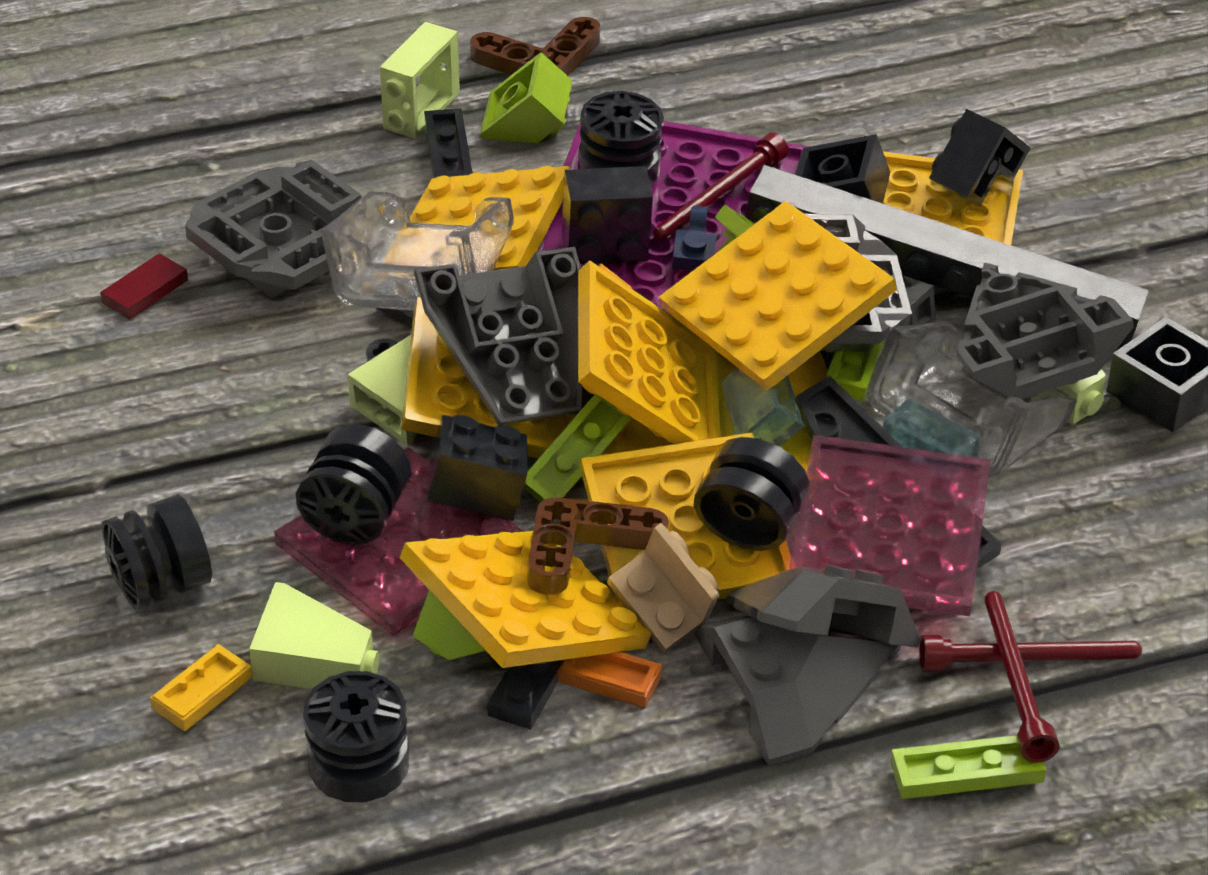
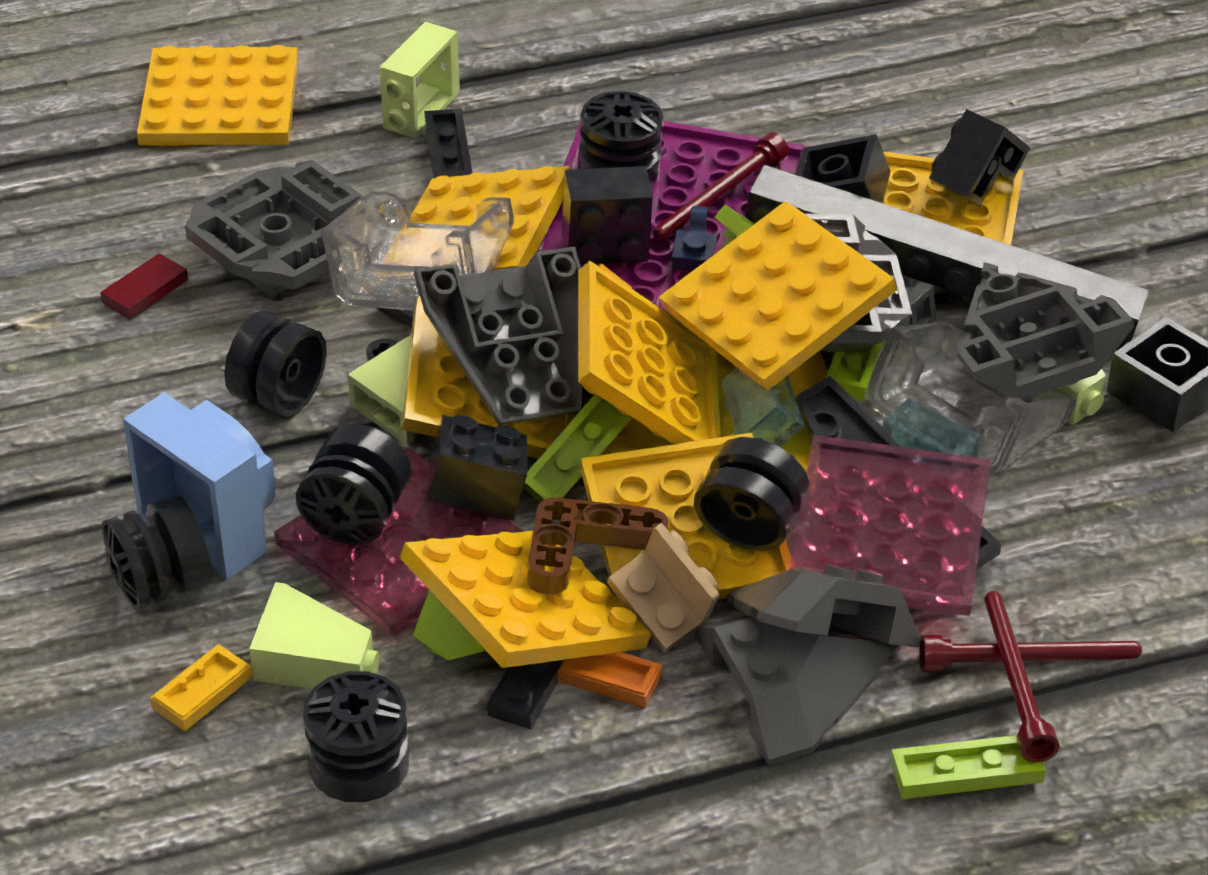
(209, 464): none -> light blue container
(219, 96): none -> yellow plate
(275, 363): none -> black wheel
(498, 51): reddish brown beam -> none
(528, 103): lime slope -> none

